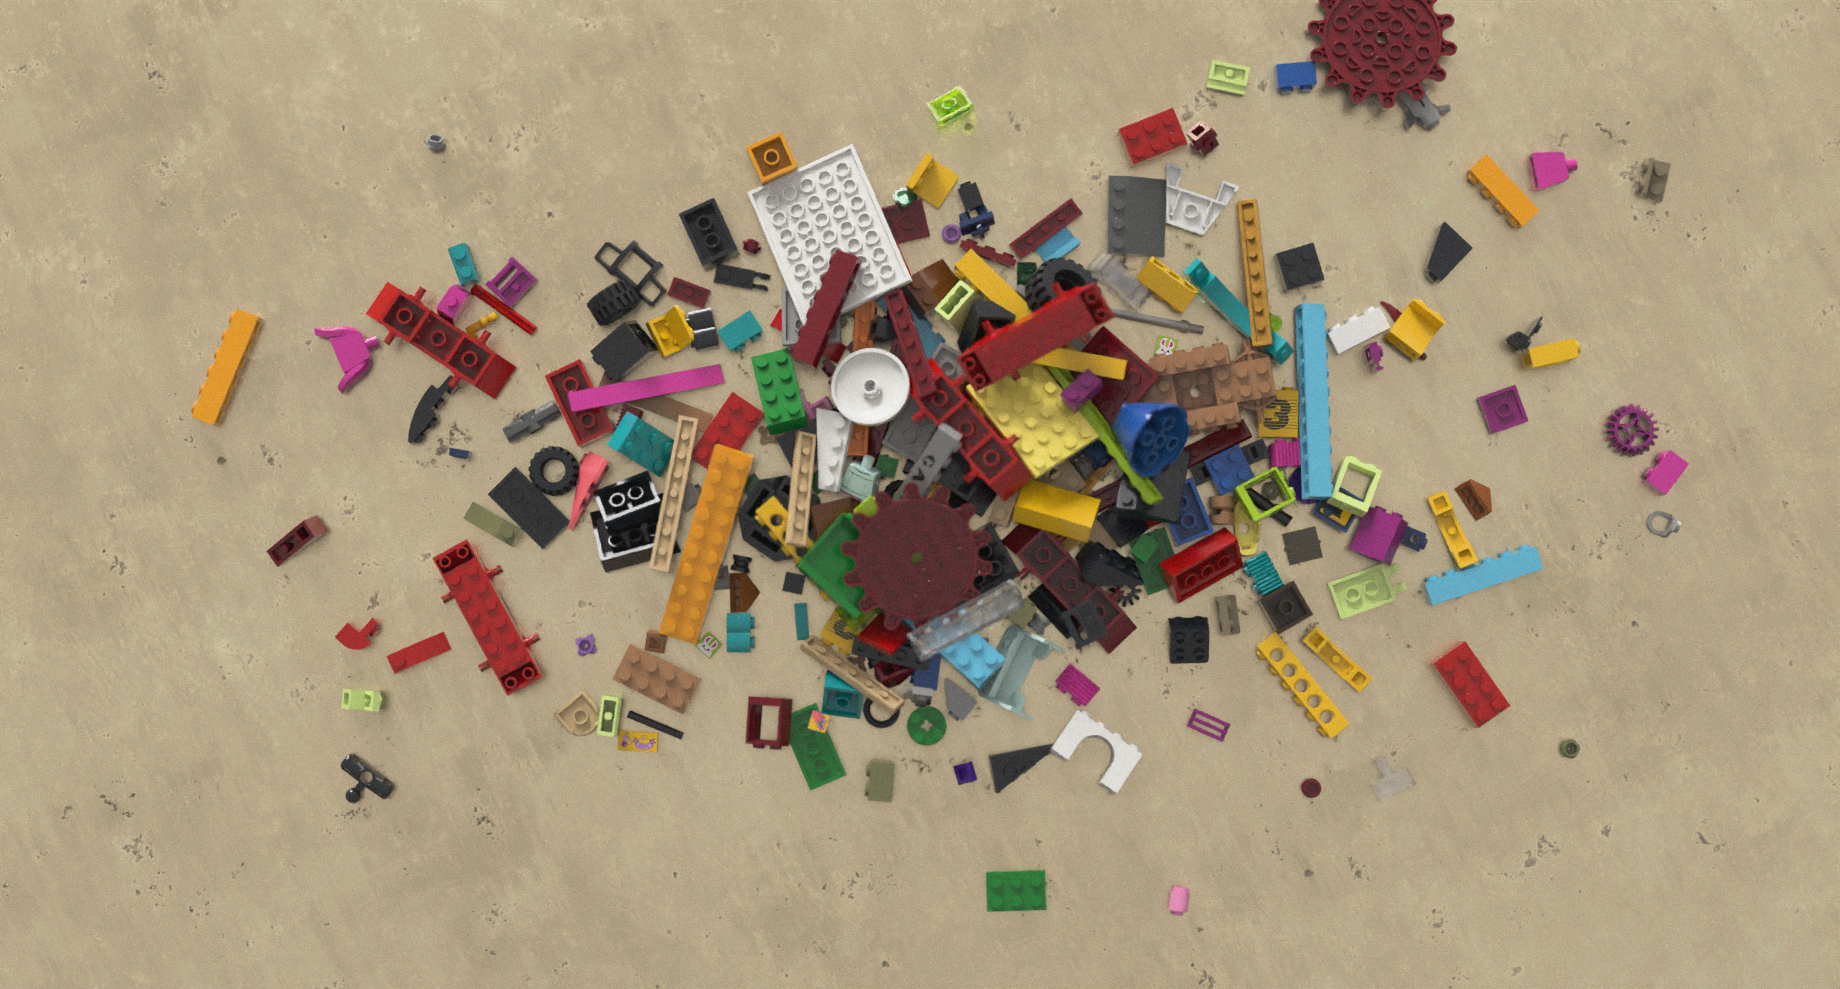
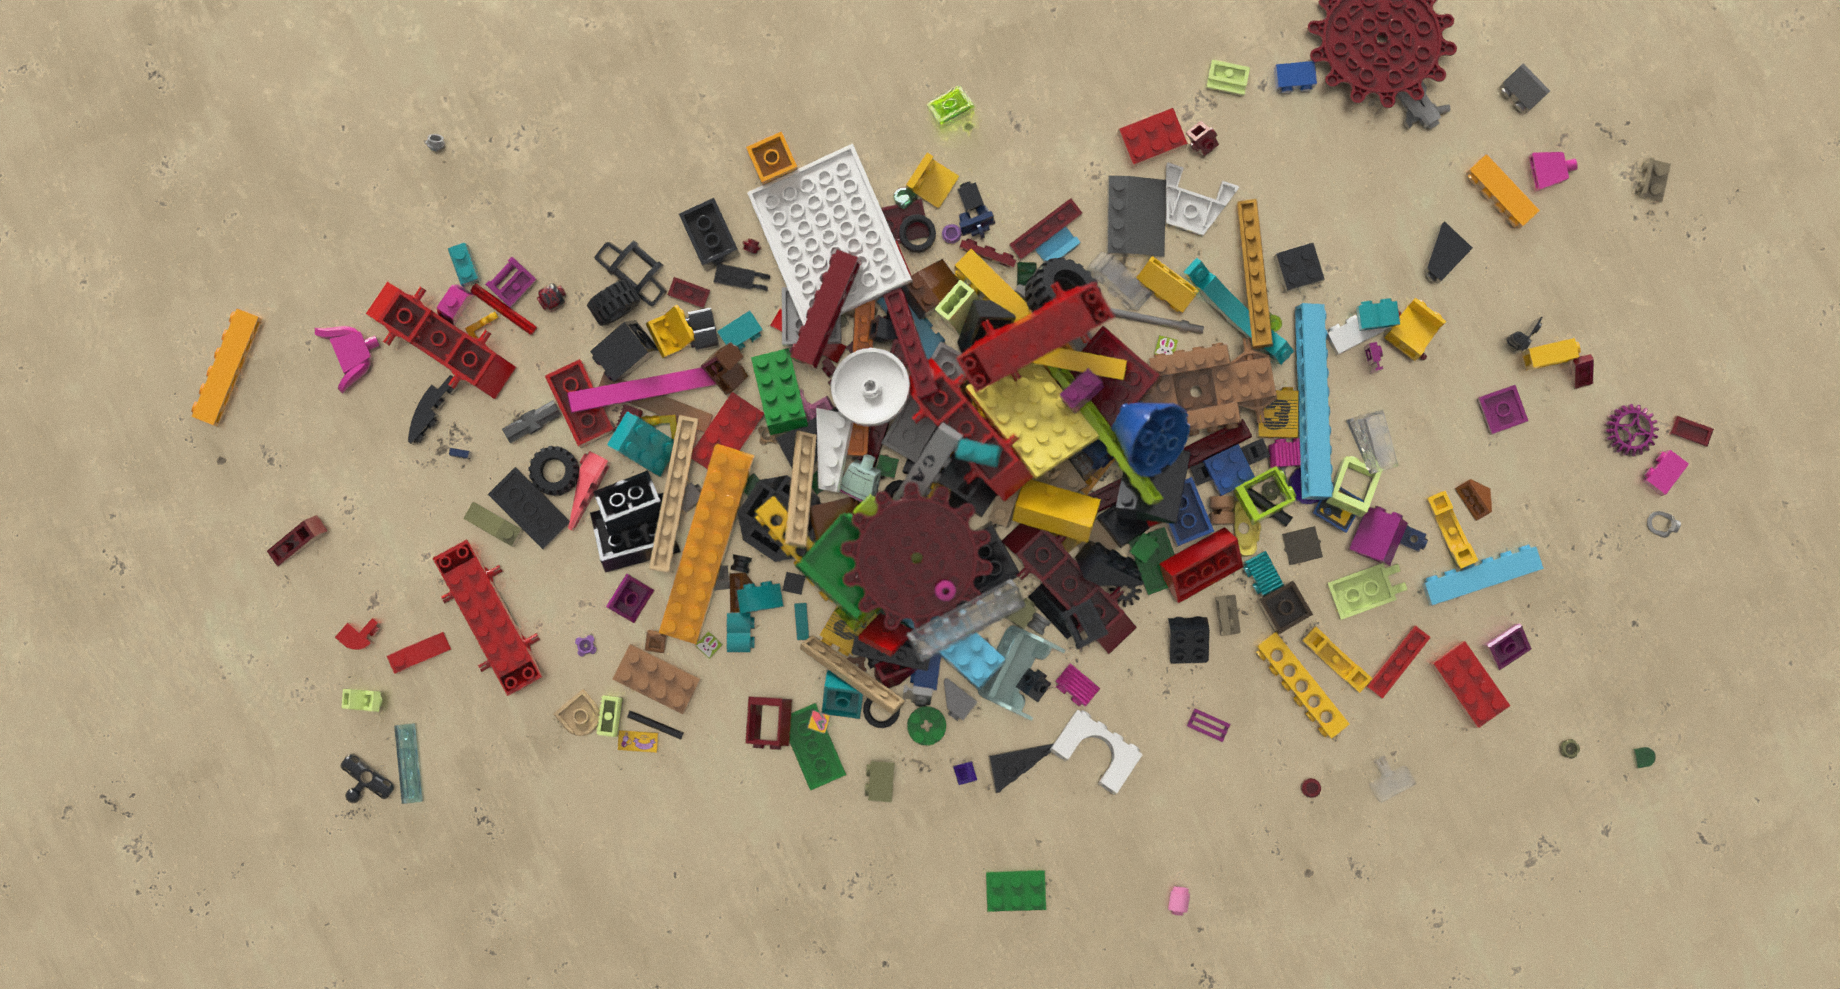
(408, 763): none -> clear light blue plate
(551, 297): none -> head
(630, 598): none -> magenta slope
(656, 419): none -> yellow piece
(724, 368): none -> reddish brown brick
(759, 598): none -> teal brick
(921, 219): none -> black tyre
(945, 584): none -> dark pink plate
(978, 452): none -> teal brick
(1033, 684): none -> black brick
(1373, 441): none -> clear wedge
(1378, 315): none -> teal brick
(1398, 661): none -> red plate
(1507, 646): none -> magenta slope
(1524, 89): none -> flat silver slope
(1582, 371): none -> dark red plate
(1644, 757): none -> clear green tile
(1691, 431): none -> dark red tile

